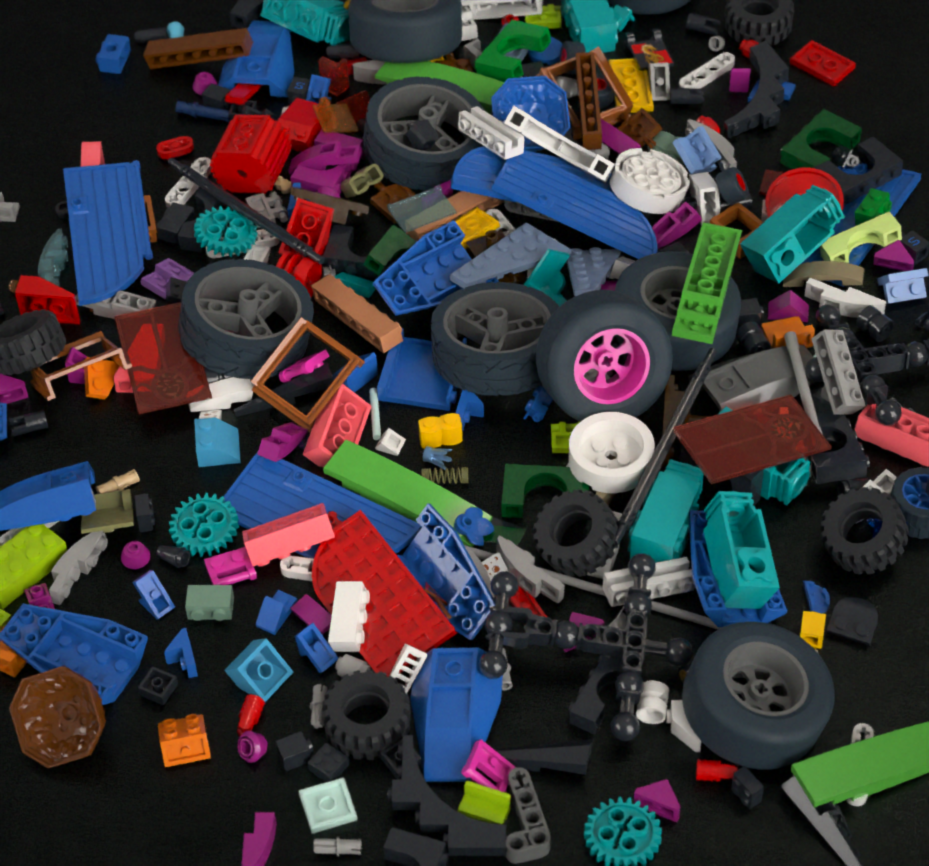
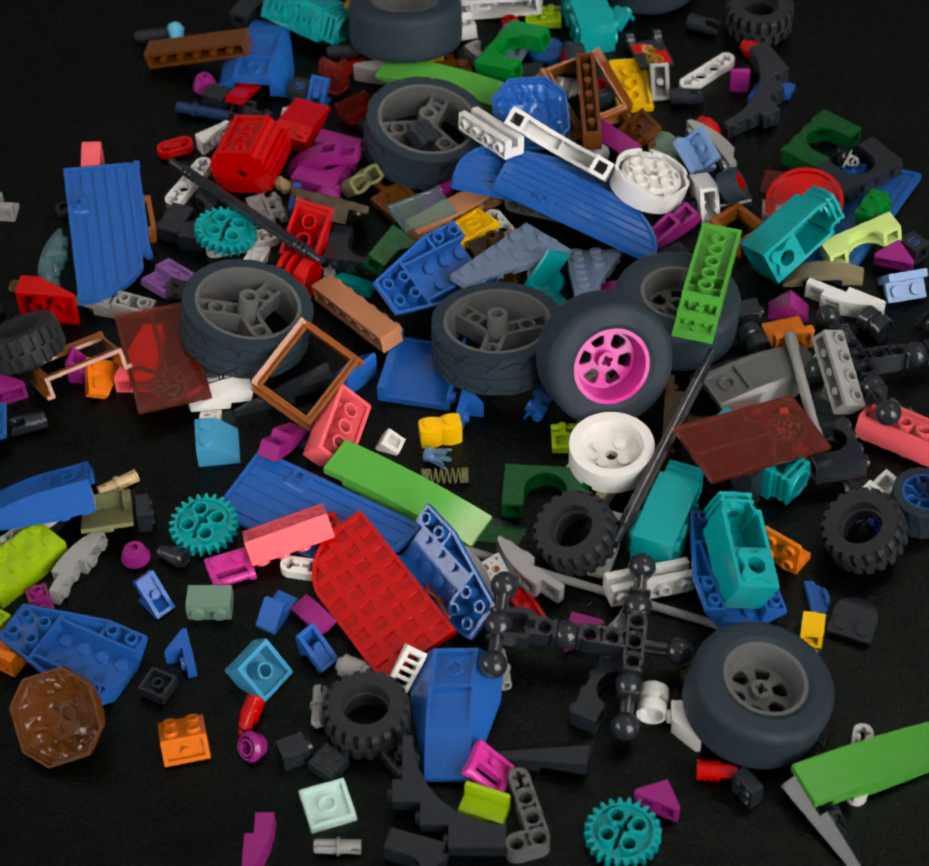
(113, 53): blue brick -> none
(209, 139): none -> white slope
(304, 365): dark pink plate -> none
(334, 117): clear orange hinge -> none
(348, 616): white brick -> none
(375, 414): light aqua bar -> none
(473, 525): blue plate -> none
(619, 266): light grey hinge -> none
(713, 43): light grey hinge -> none
(786, 551): none -> orange bracket
(822, 63): red tile -> none

